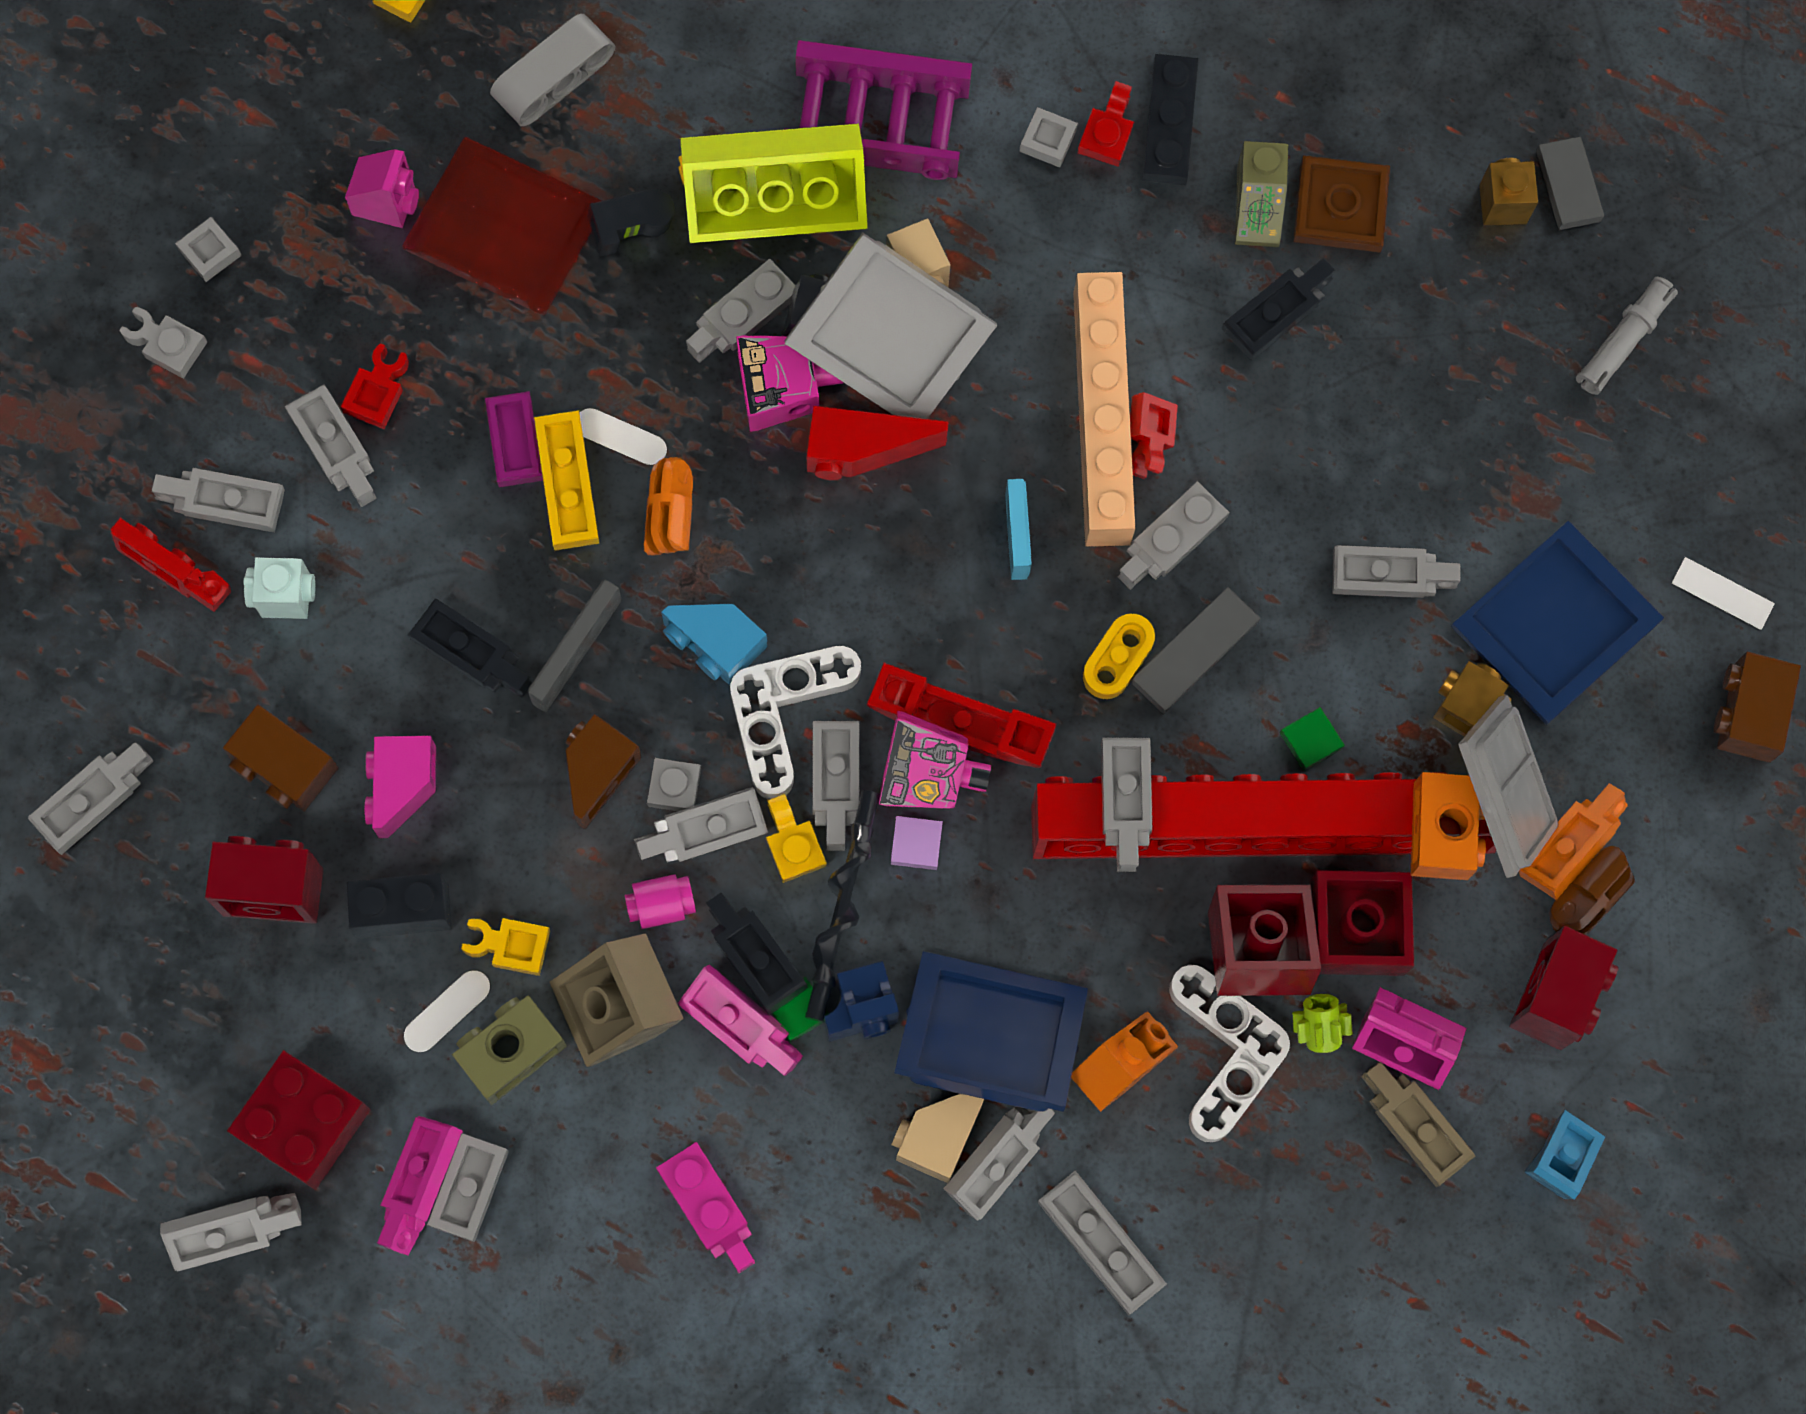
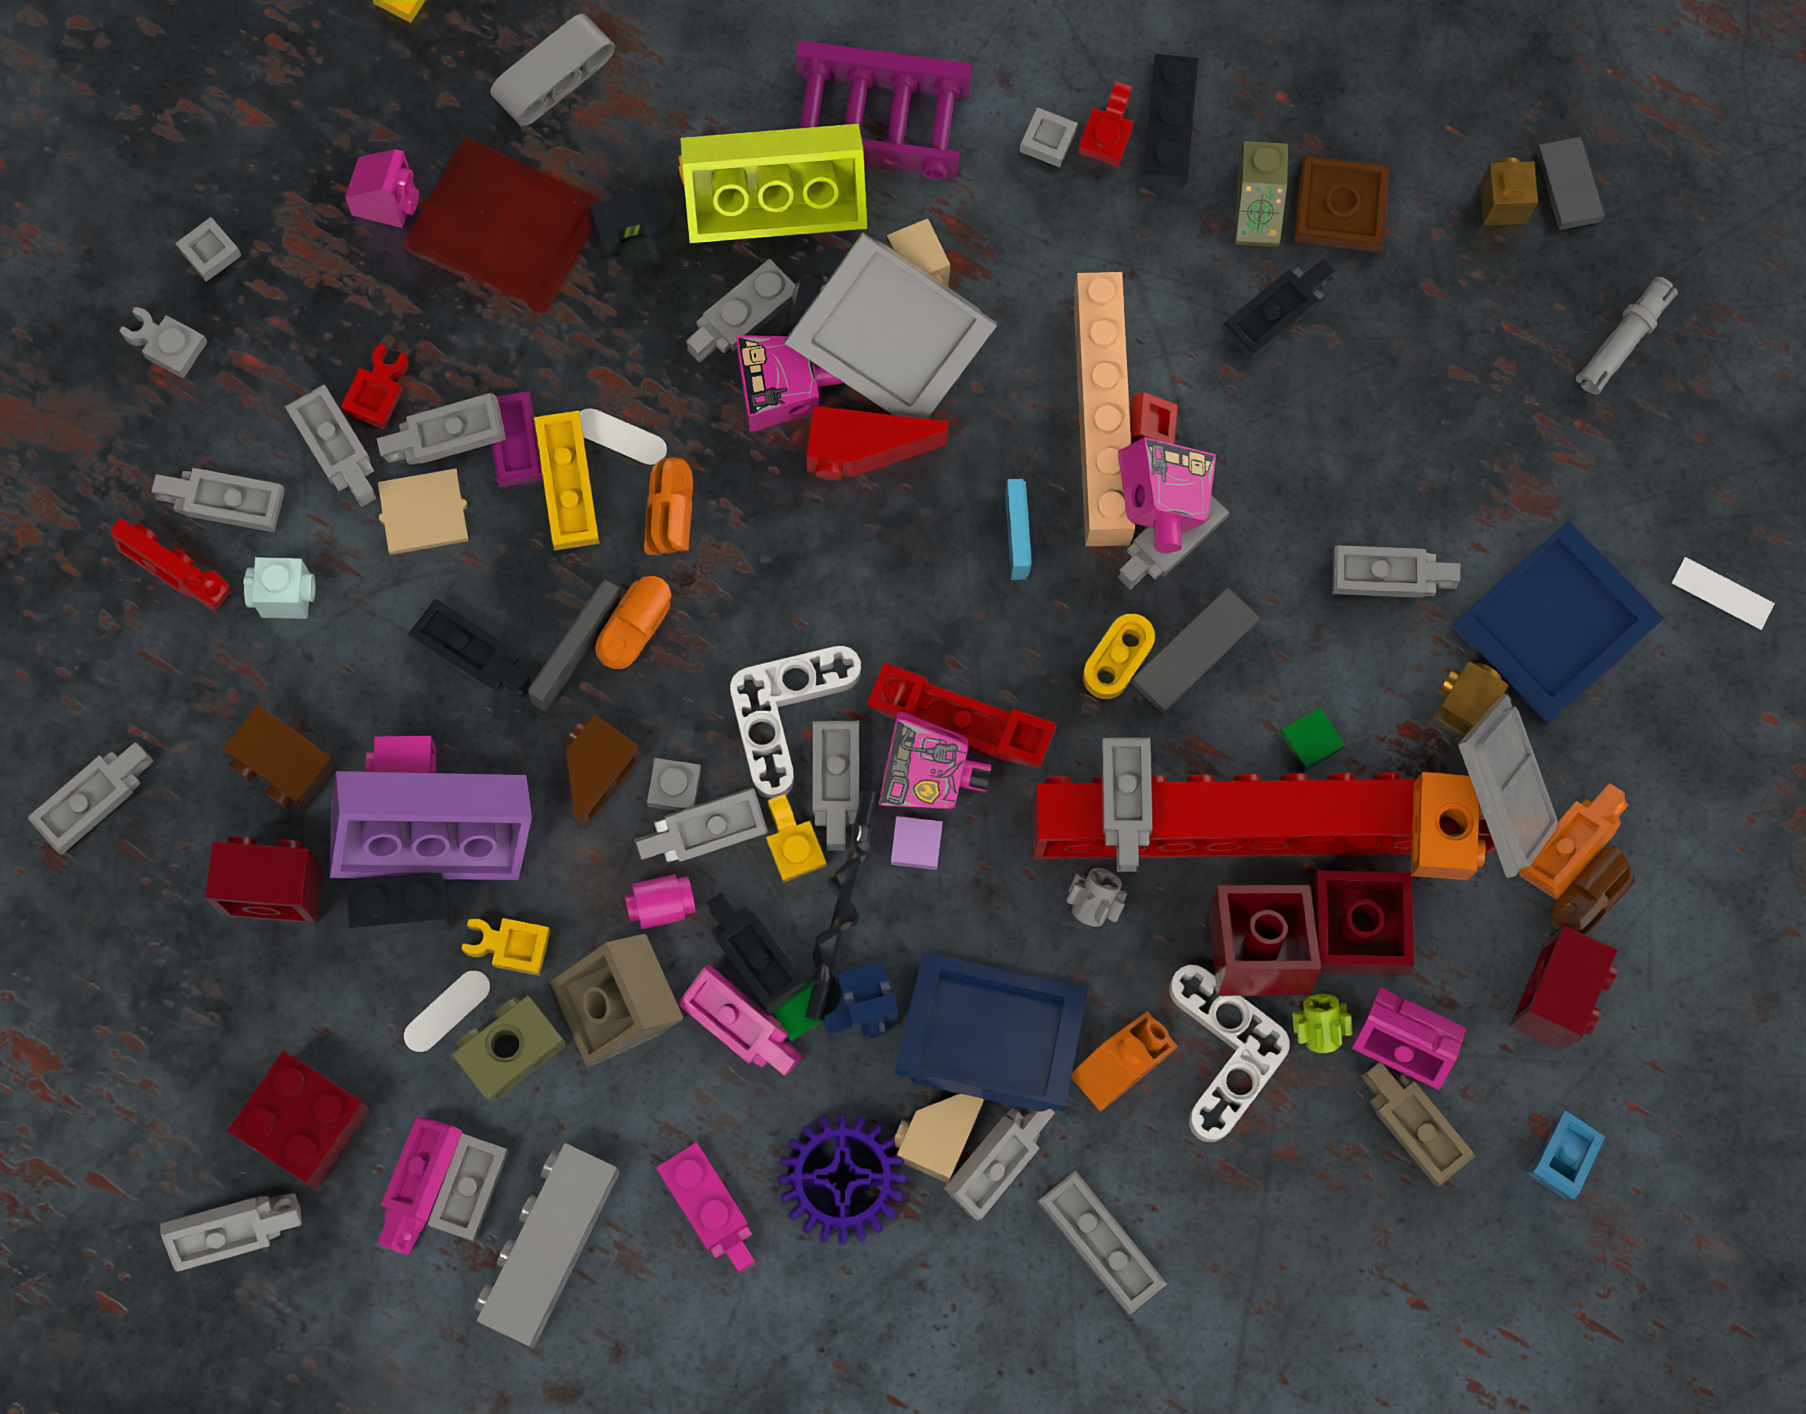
(423, 511): none -> tan piece
(428, 825): none -> medium lavender slope
(445, 431): none -> light grey hinge
(547, 1246): none -> light grey brick
(633, 622): none -> orange arm
(717, 635): dark azure slope -> none
(820, 1179): none -> dark purple gear
(1096, 897): none -> light grey gear
(1166, 488): none -> dark pink torso
(1757, 706): reddish brown brick -> none

